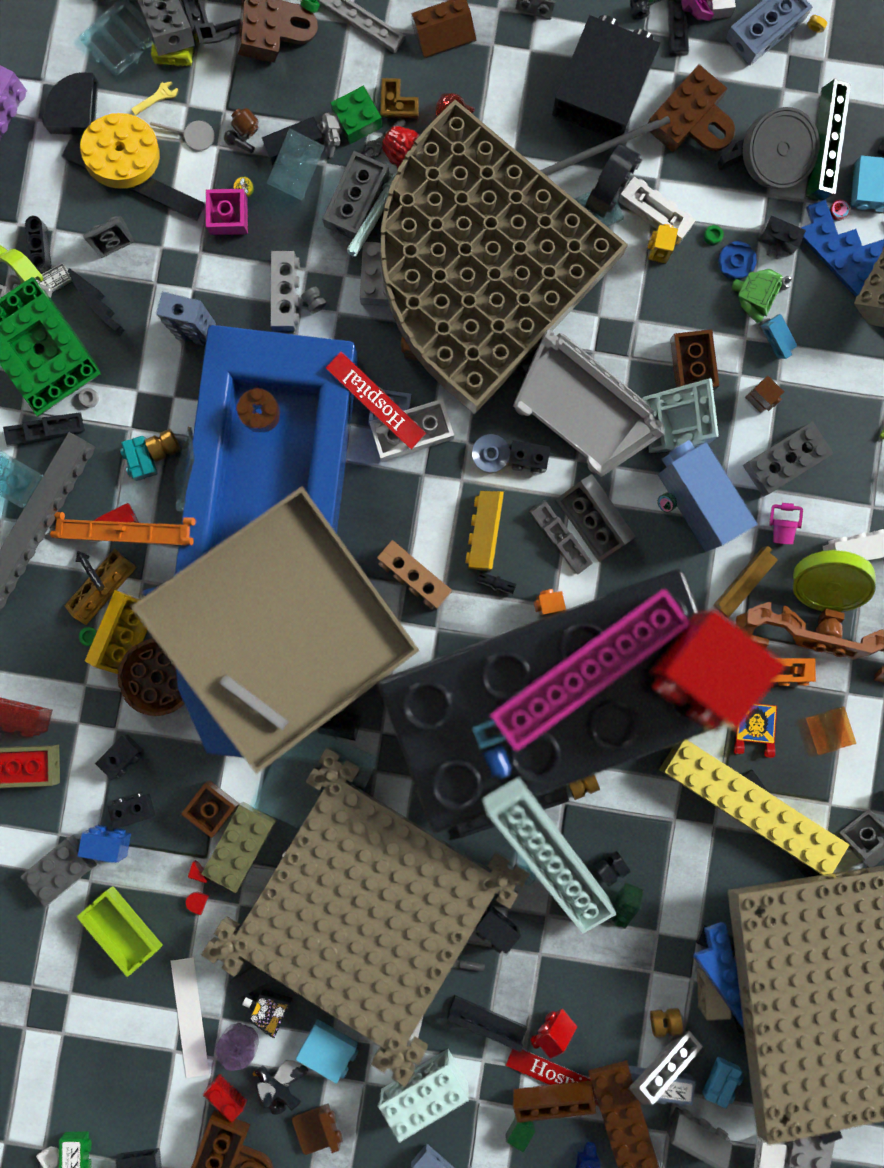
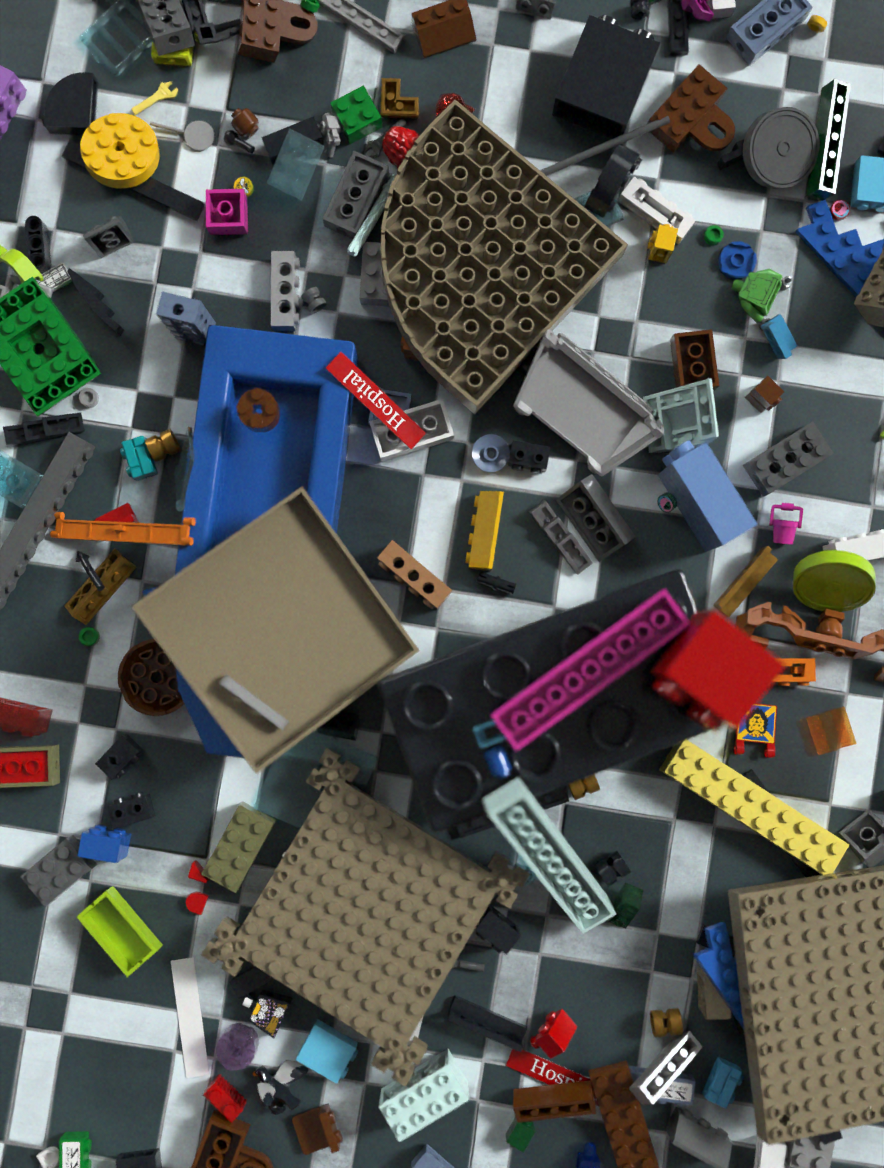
(117, 633): yellow slope -> none
(210, 808): reddish brown brick -> none
(549, 602): orange brick -> none
(781, 236): black brick -> none

